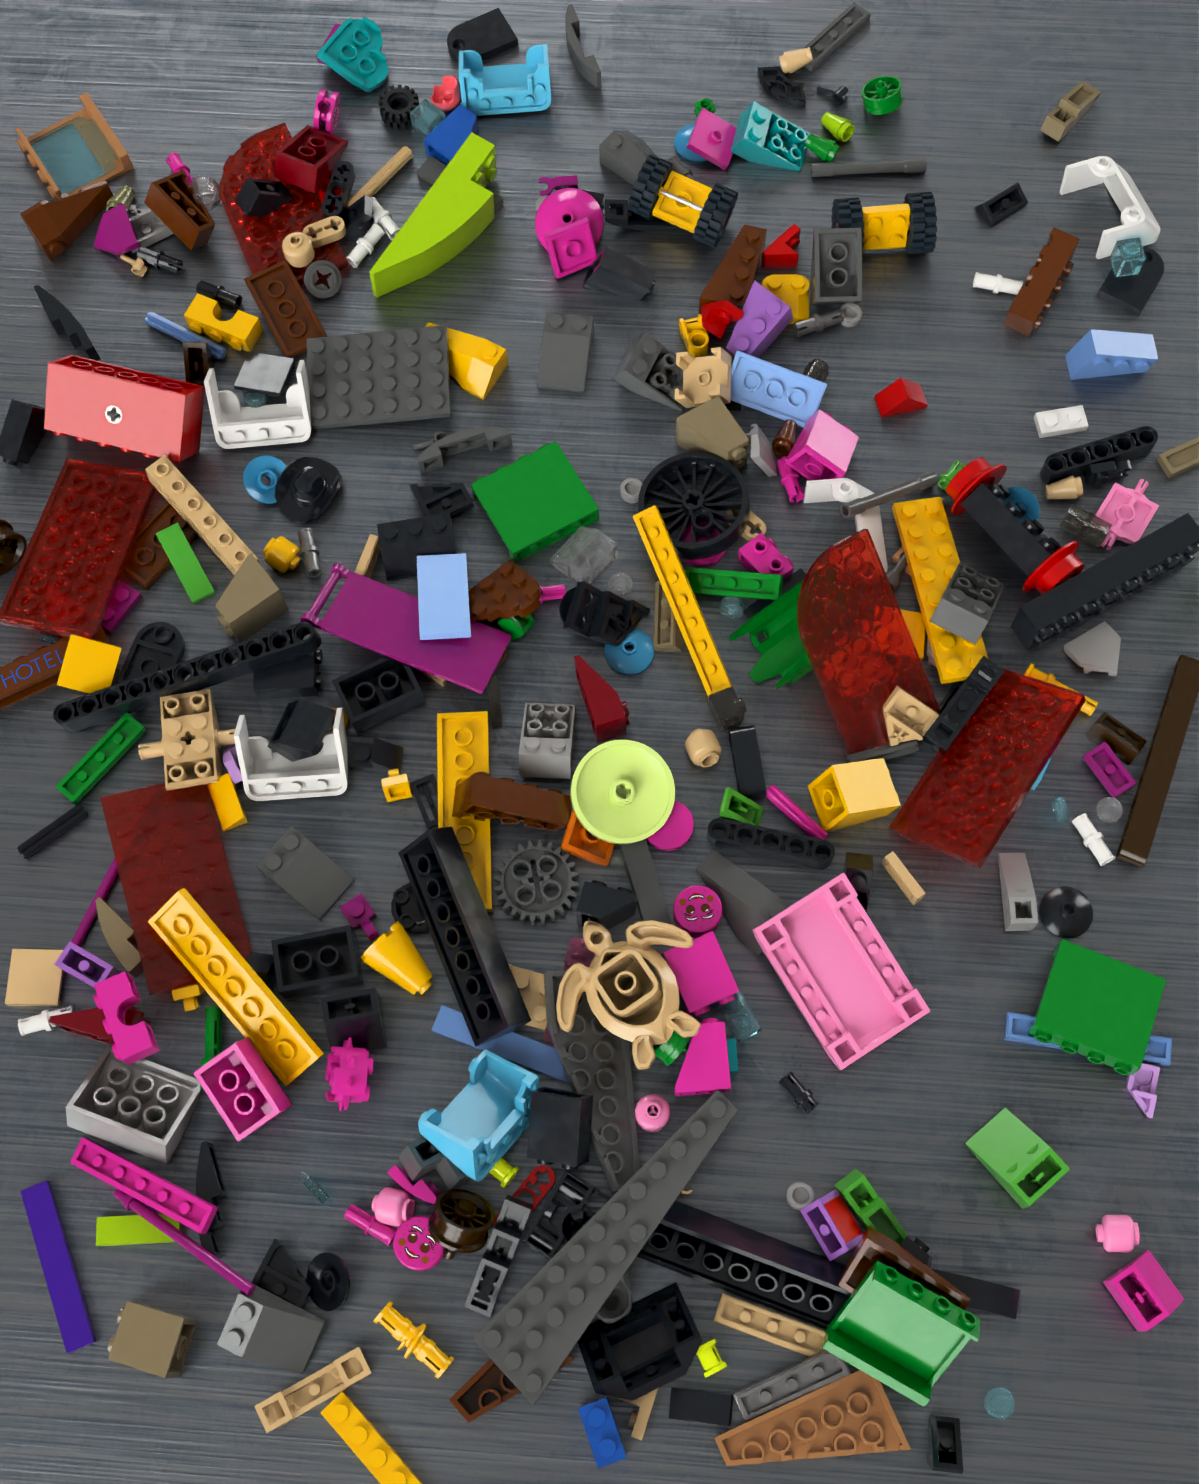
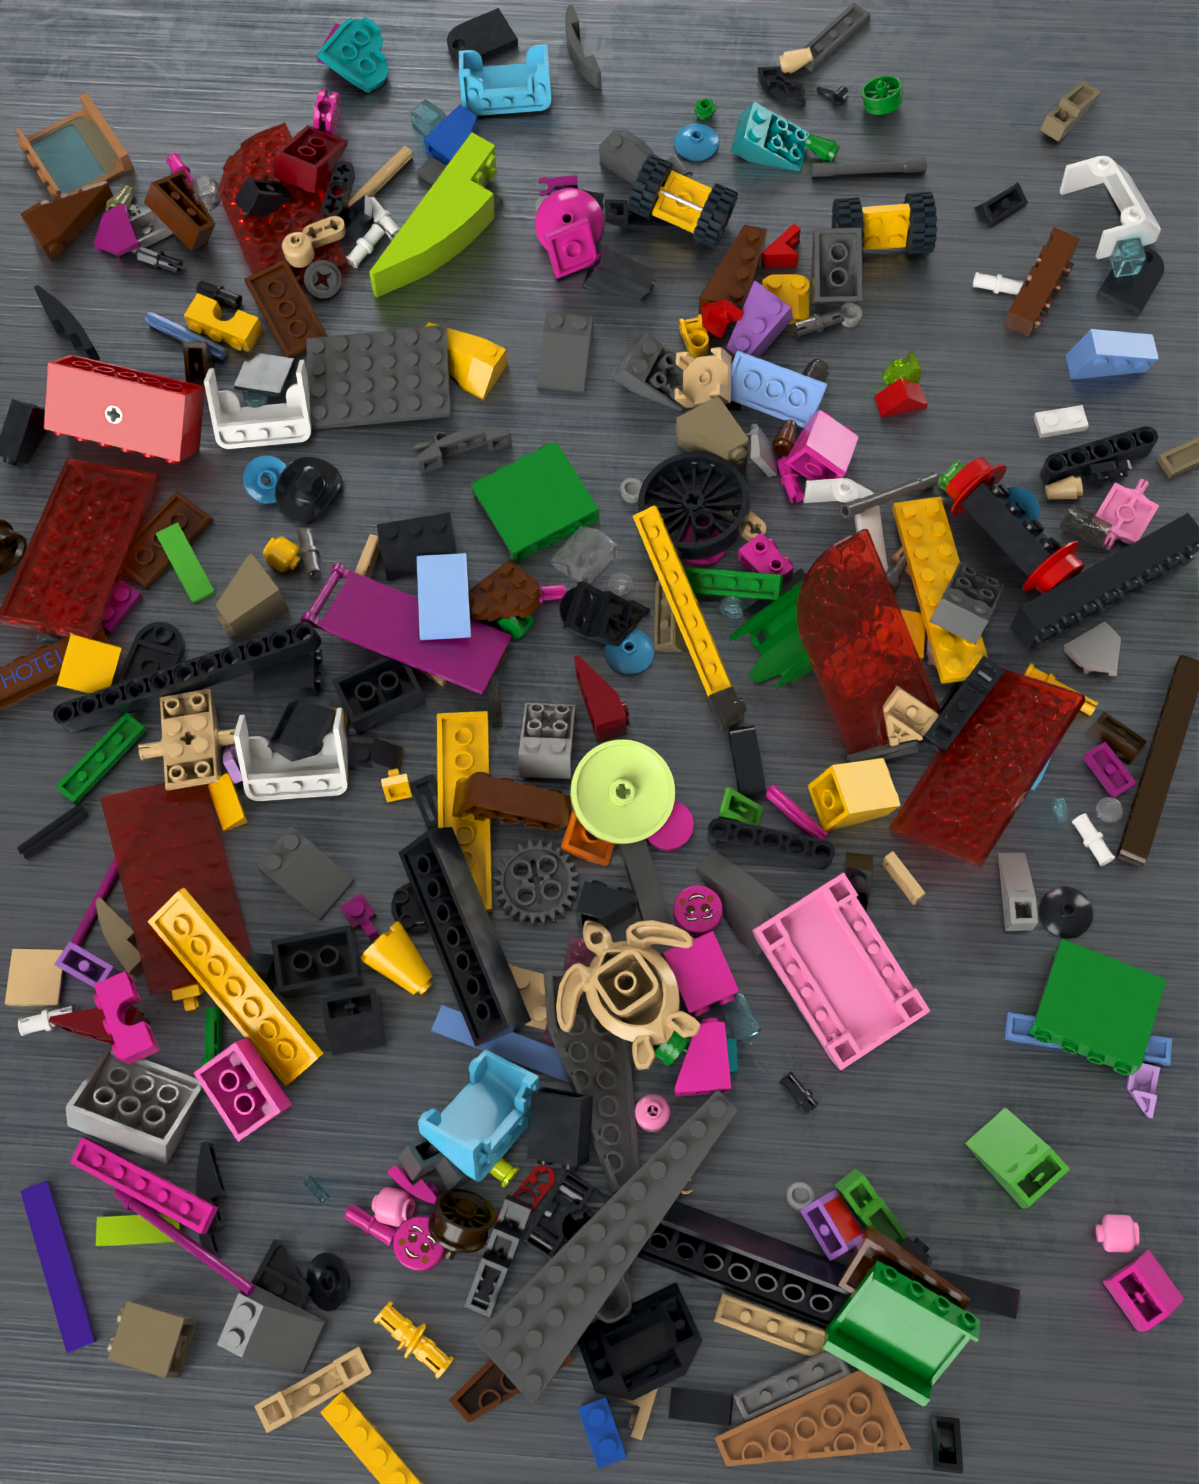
(138, 266): tan hand -> none
(198, 514): tan brick -> none
(348, 1074): dark pink brick -> none
(395, 97): black tyre -> none
(442, 498): black wing -> none
(447, 95): coral hair -> none
(703, 747): tan head -> none
(710, 1358): neon yellow bush -> none
(712, 139): dark pink plate -> none
(838, 126): lime cone -> none
(903, 368): none -> clear neon green brick
(999, 1403): clear light blue tile -> none

